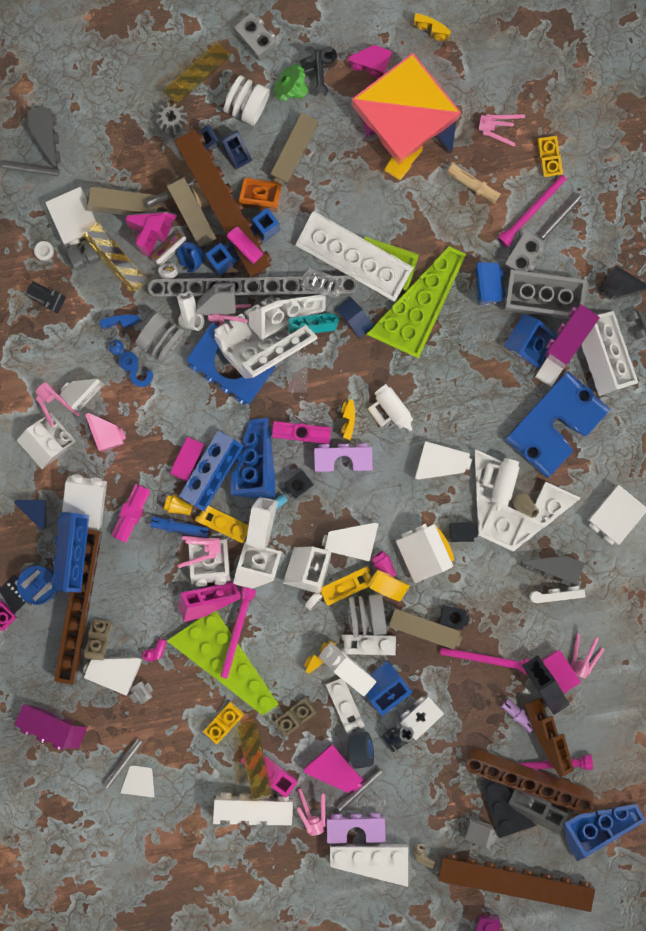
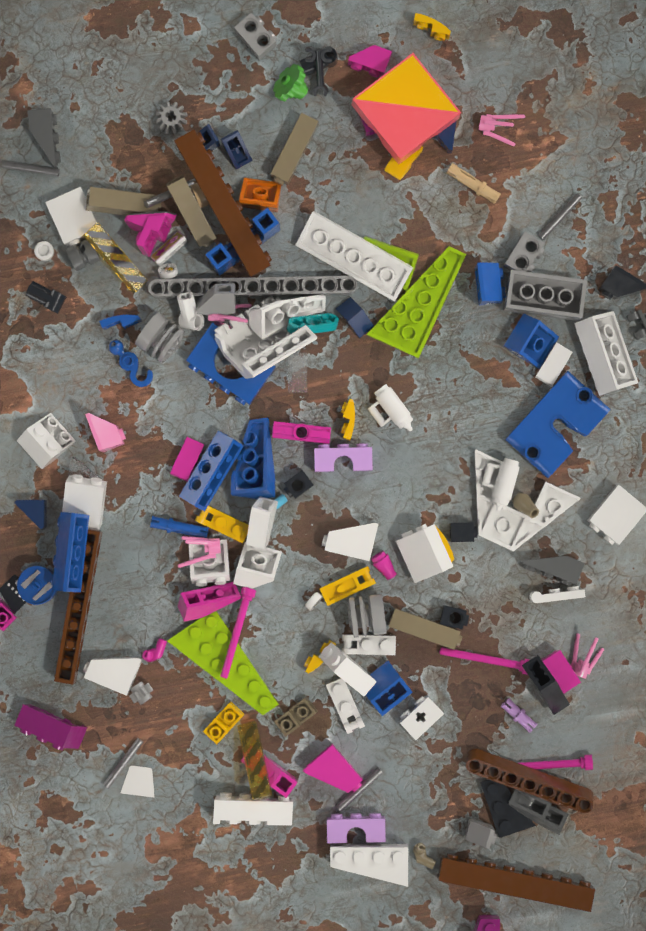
(47, 394): bright pink plant -> none
(80, 392): white slope -> none
(98, 639): dark tan slope -> none
(131, 513): dark pink piece -> none
(176, 505): yellow cone -> none
(190, 256): blue hair -> none
(197, 73): clear yellow tile -> none
(244, 99): white wheel -> none
(245, 245): dark pink slope -> none
(307, 568): white slope -> none
(310, 271): clear slope -> none
(313, 824): bright pink plant -> none
(360, 750): black wheel -> none
(388, 586): yellow slope -> none
(397, 738): black piece -> none
(441, 461): white slope -> none
(506, 238): dark pink piece -> none
(548, 737): reddish brown slope -> none
(550, 156): yellow slope -> none
(571, 335): magenta wedge -> none
(597, 829): blue wedge -> none

